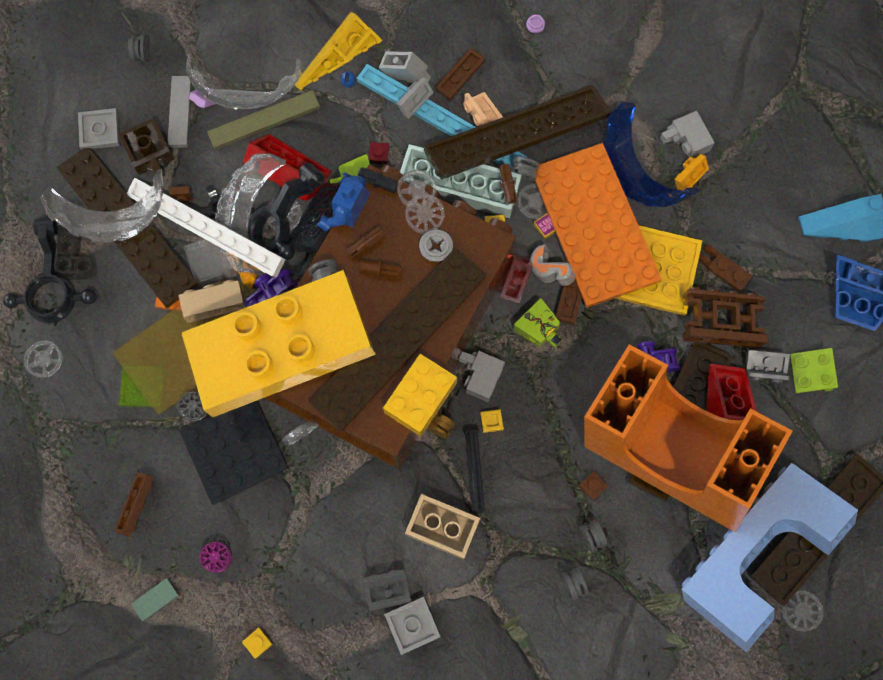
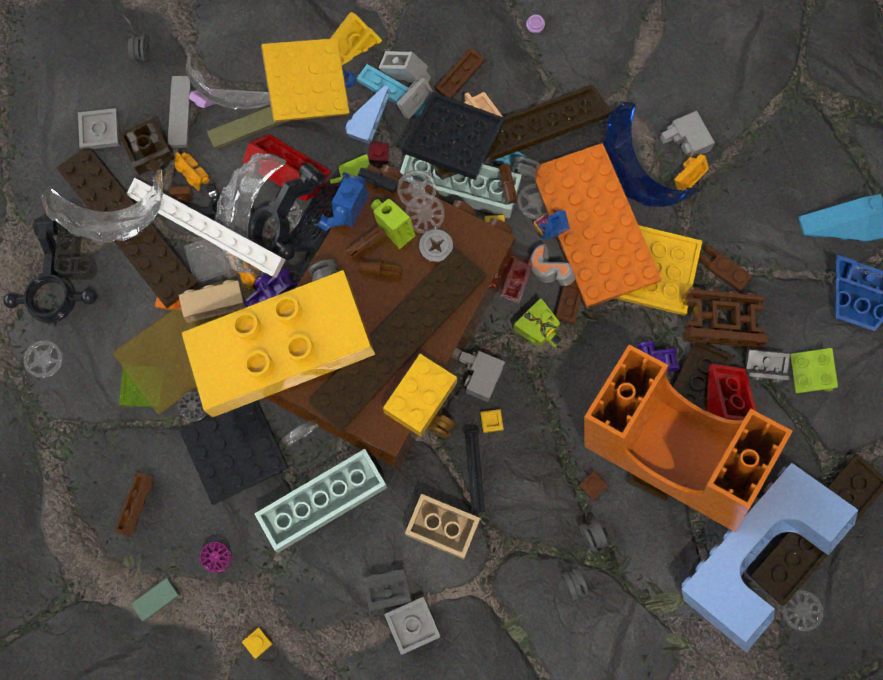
(185, 164): none -> light orange hinge
(305, 79): none -> yellow plate
(320, 501): none -> light aqua brick
(366, 119): none -> light blue slope
(393, 221): none -> lime torso
(453, 135): none -> black plate
(556, 225): none -> blue plate

